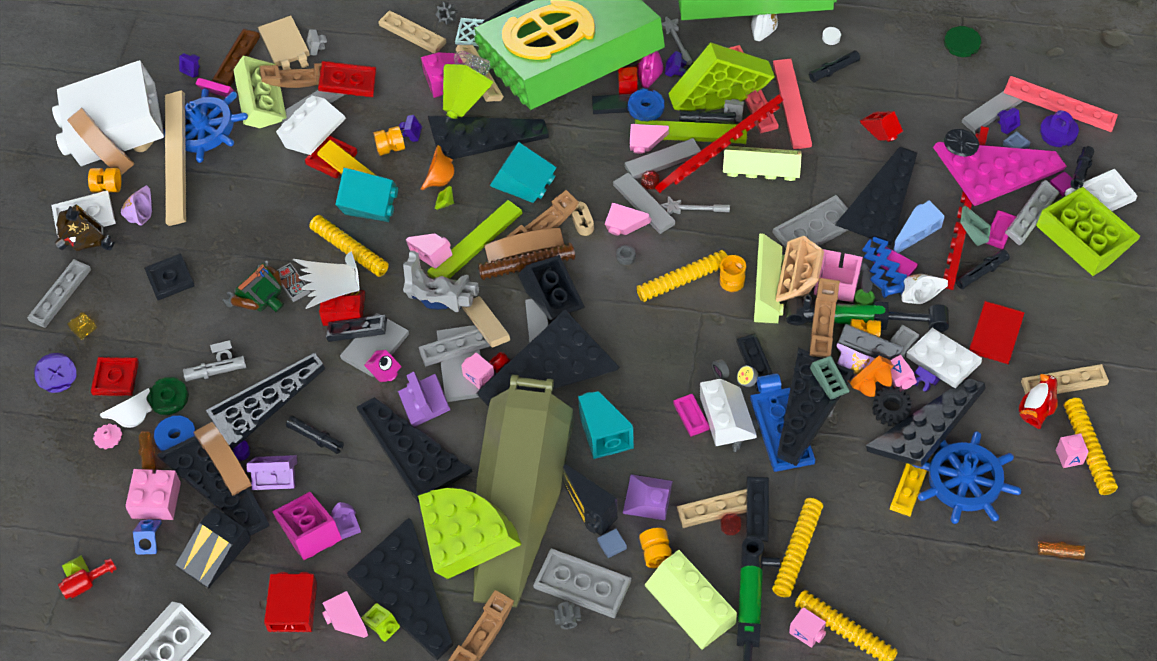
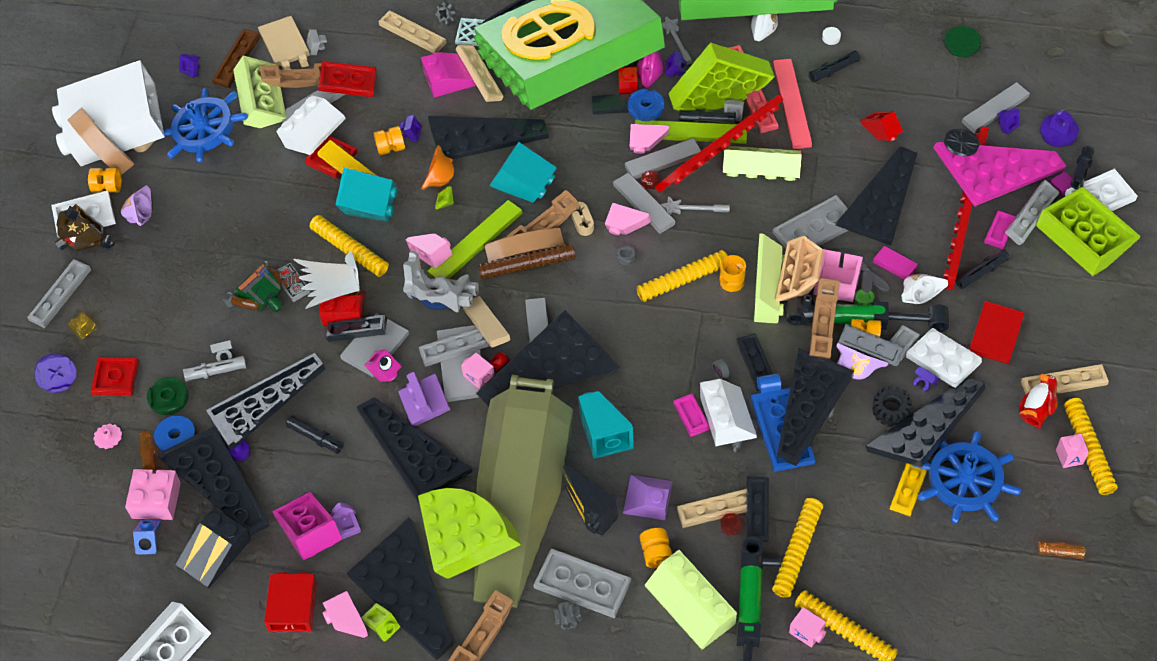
(74, 566): lime slope -> none
(82, 580): red piece -> none
(130, 412): white hat -> none
(169, 277): black tile -> none
(175, 158): tan tile -> none
(214, 87): dark pink tile -> none
(223, 458): medium nougat slope -> none
(272, 472): bracket -> none
(462, 89): lime slope -> none
(477, 63): clear piece -> none
(551, 287): black slope -> none
(612, 543): sand blue tile -> none
(747, 376): tile -> none
(829, 363): sand green slope -> none
(877, 370): orange tile -> none
(882, 260): blue piece -> none
(902, 374): bright pink brick -> none
(921, 223): light blue slope -> none
(975, 226): sand green slope -> none
(1016, 140): sand blue tile -> none
(1056, 101): coral tile -> none

